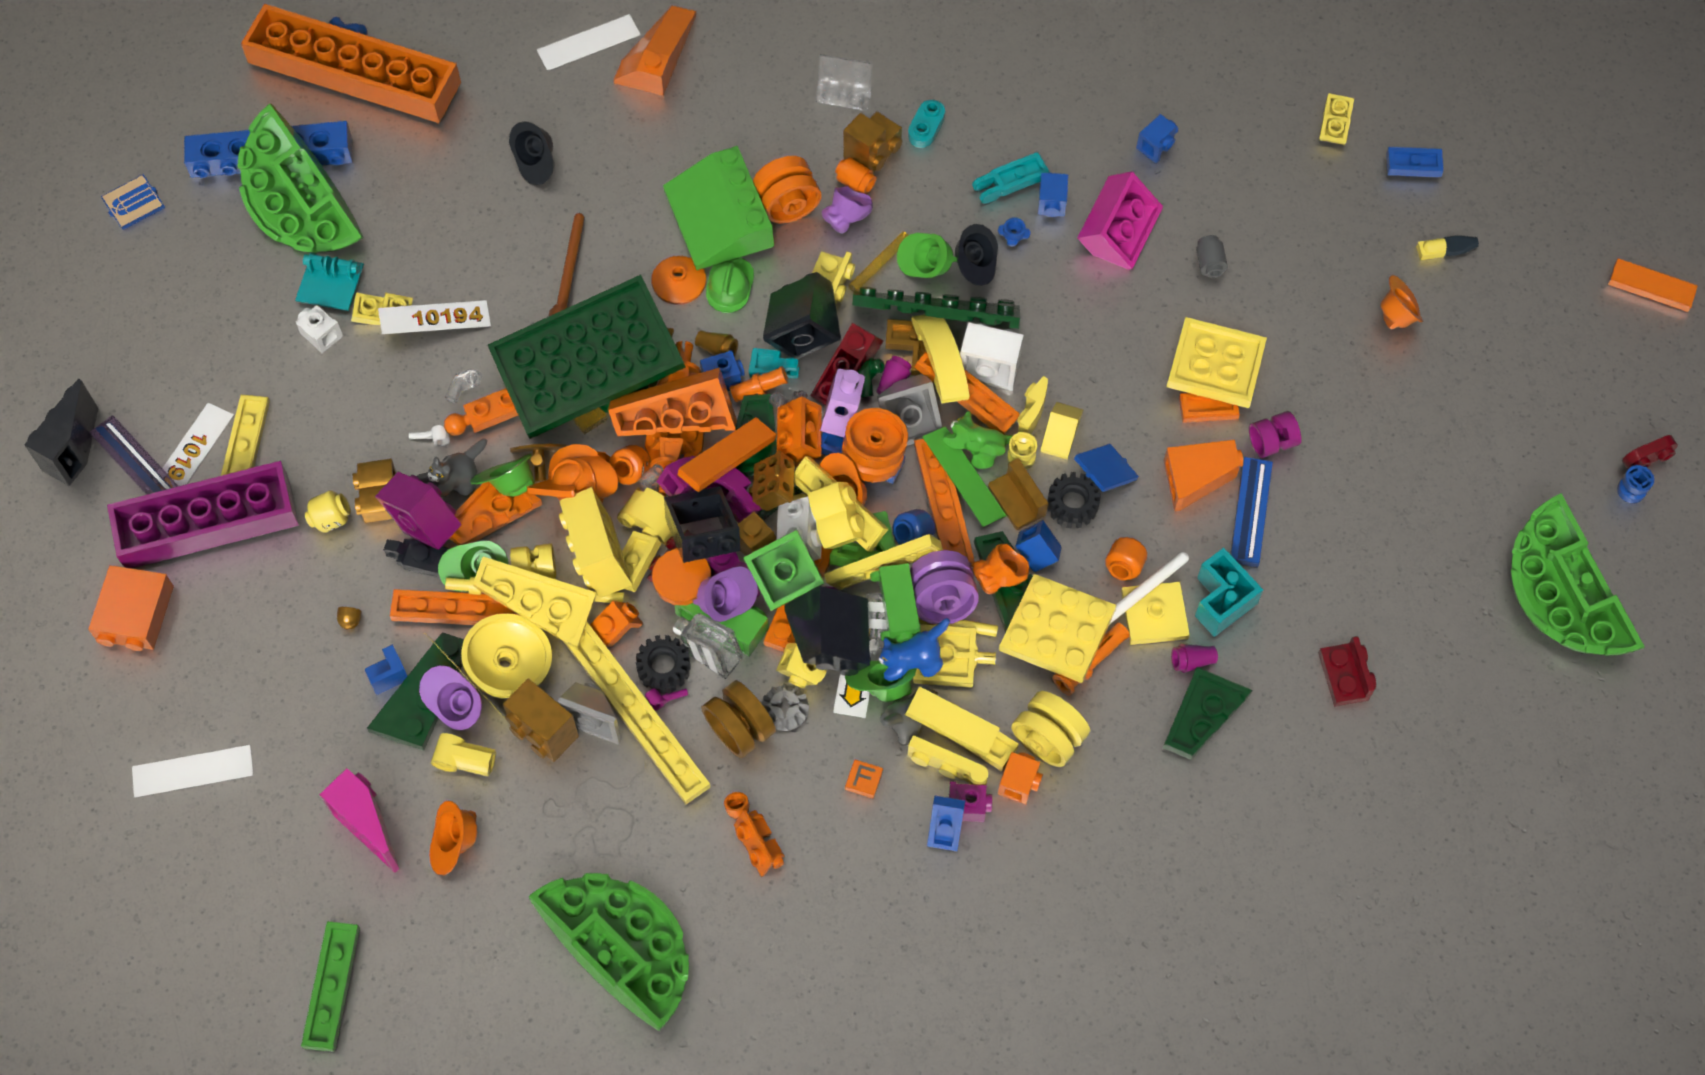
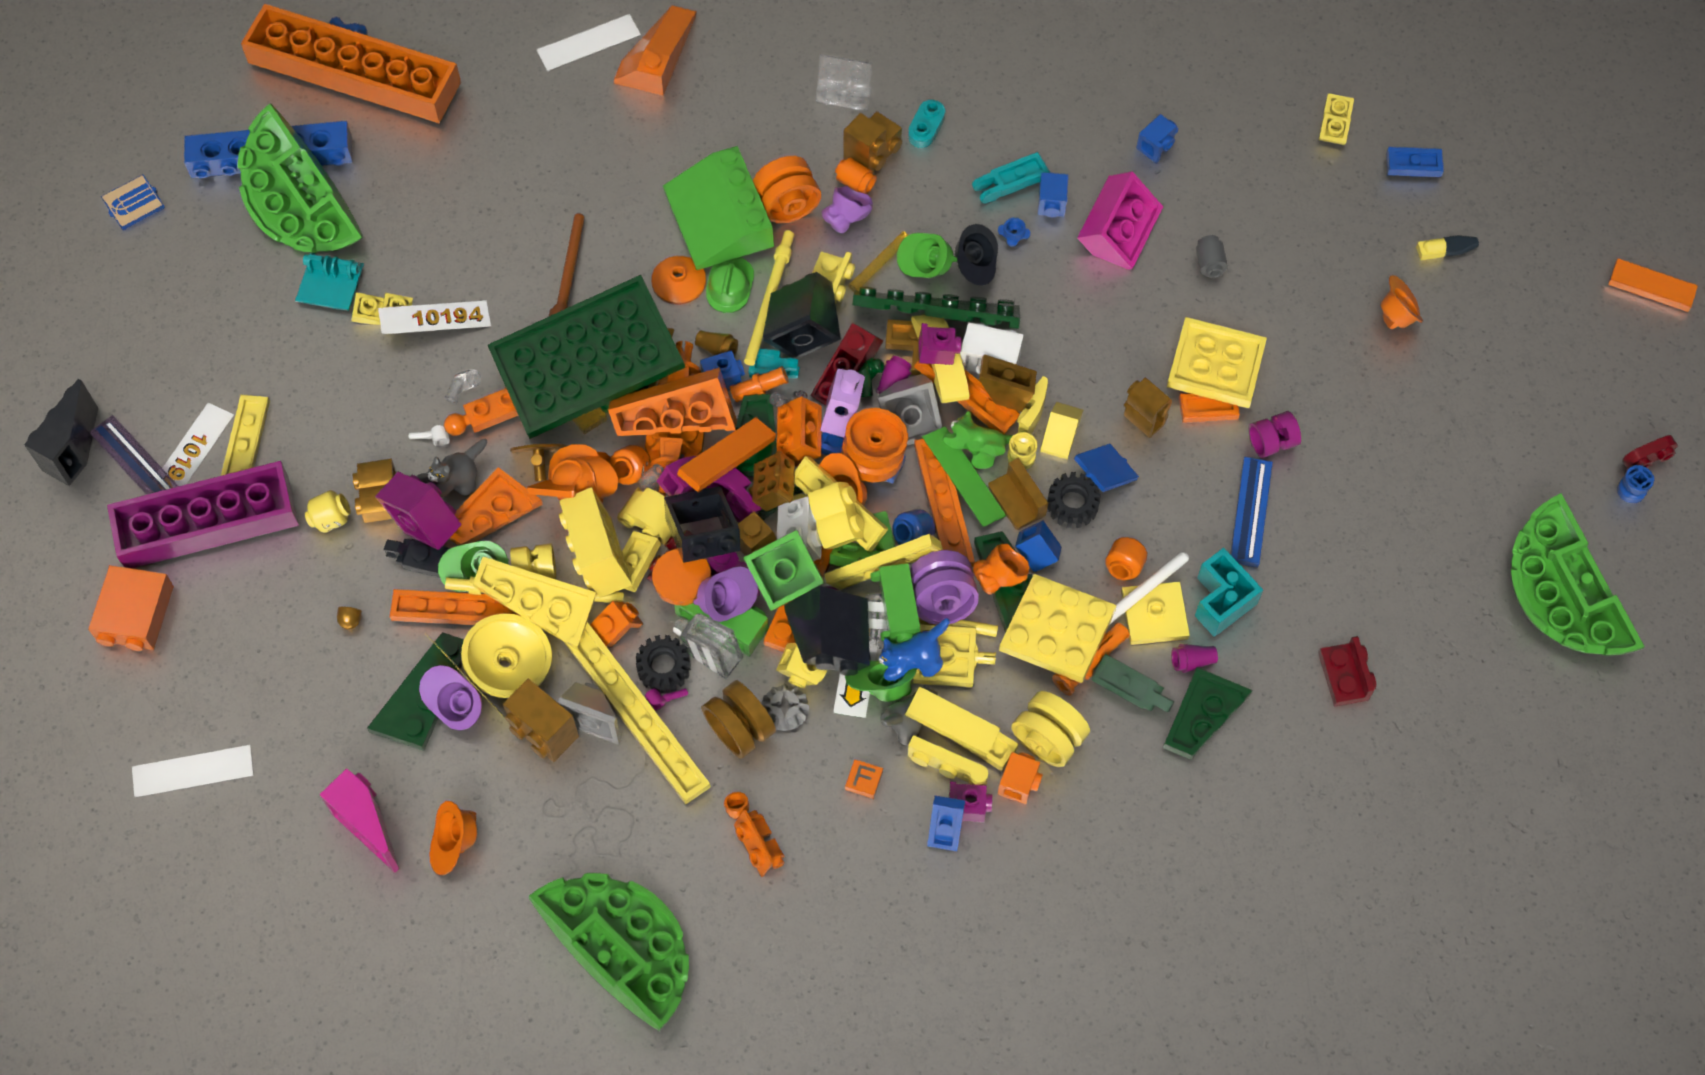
(318, 328): white brick -> none
(330, 987): bright green plate -> none
(386, 673): blue panel -> none
(454, 754): light yellow piece -> none
(508, 478): bright green piece -> none
(532, 152): black piece -> none
(781, 257): none -> light yellow bar
(938, 345): none -> magenta brick
(1007, 382): none -> pearl gold slope
(1131, 684): none -> dark green hinge
(1147, 406): none -> pearl gold brick
(1200, 469): orange slope -> none

